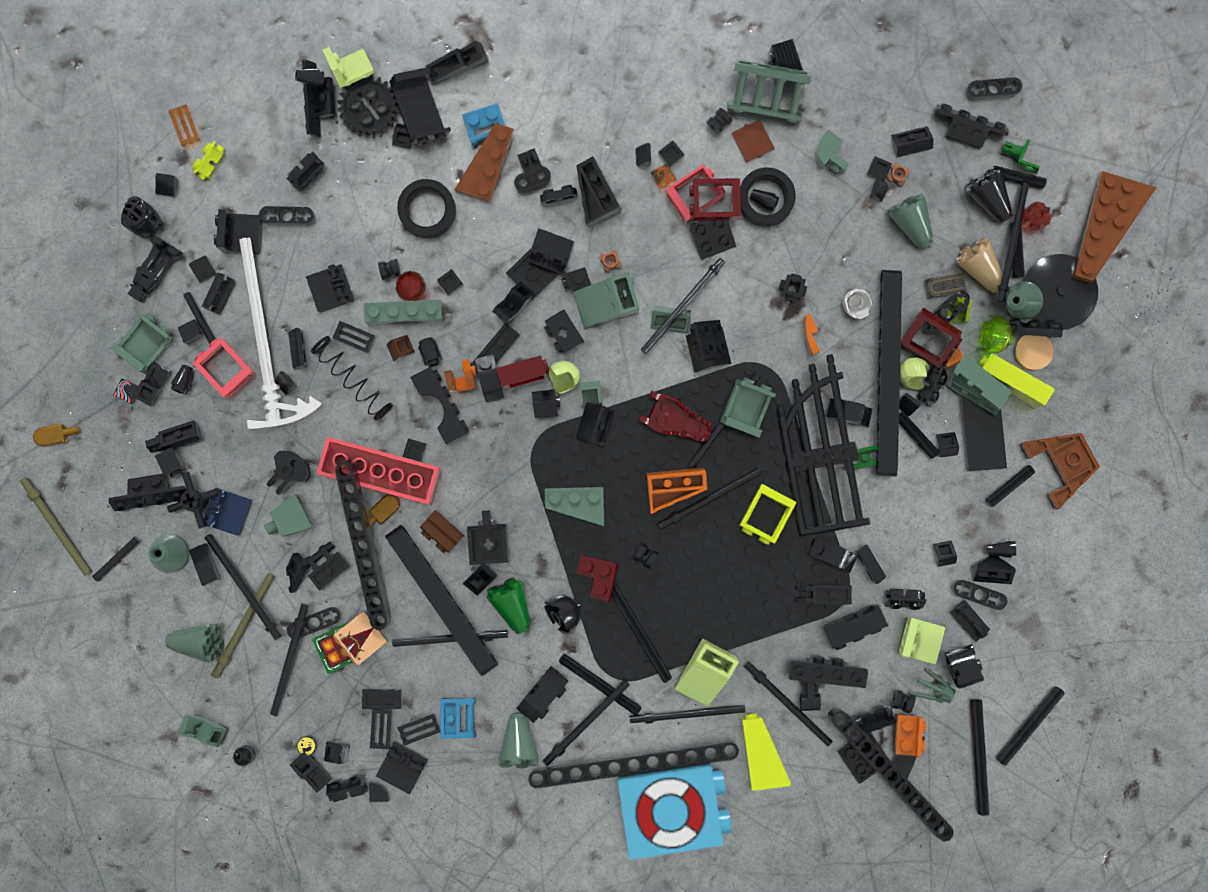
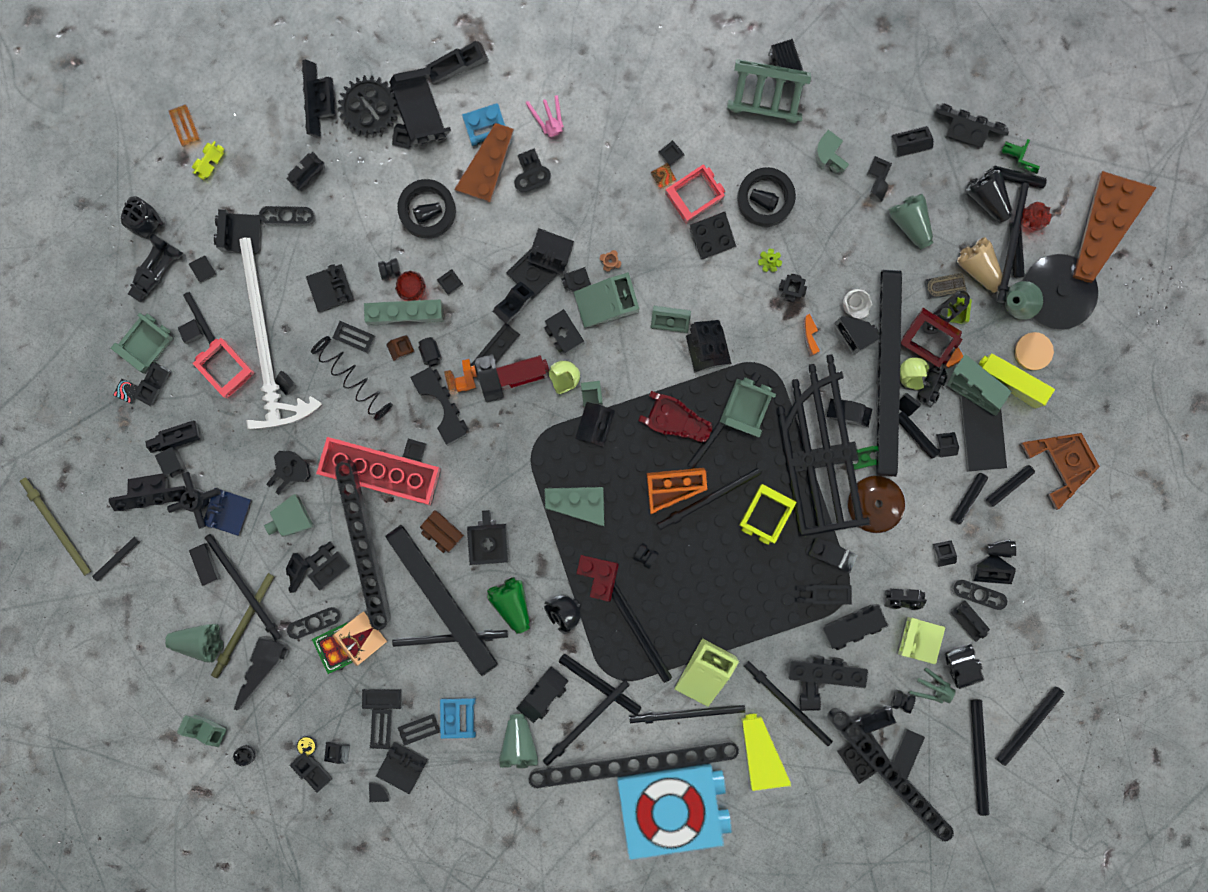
(53, 434): pearl gold piece -> none
(165, 184): black slope -> none
(168, 553): sand green cone -> none
(182, 380): black cone -> none
(218, 293): black hinge -> none
(265, 659): none -> black wedge
(297, 348): black slope -> none
(299, 623): black bar -> none
(311, 77): black cone -> none
(349, 68): yellowish green bracket -> none
(354, 785): black hinge -> none
(383, 509): pearl gold piece -> none
(426, 212): none -> black cone
(480, 579): black slope -> none
(545, 403): black brick -> none
(553, 126): none -> bright pink plant
(566, 193): black plate -> none
(597, 195): black wedge -> none
(643, 155): black slope -> none
(713, 270): black bar -> none
(719, 121): black wheel -> none
(735, 213): dark red window -> none
(753, 140): copper piece -> none
(768, 264): none -> lime plant
(857, 333): none -> black slope
(870, 564): black slope -> none
(892, 500): none -> reddish brown dish
(904, 172): nougat plate -> none
(909, 735): orange bracket -> none
(969, 498): none -> black axle
(995, 335): clear neon green cylinder -> none
(1008, 92): black beam -> none
(1034, 328): black hinge -> none

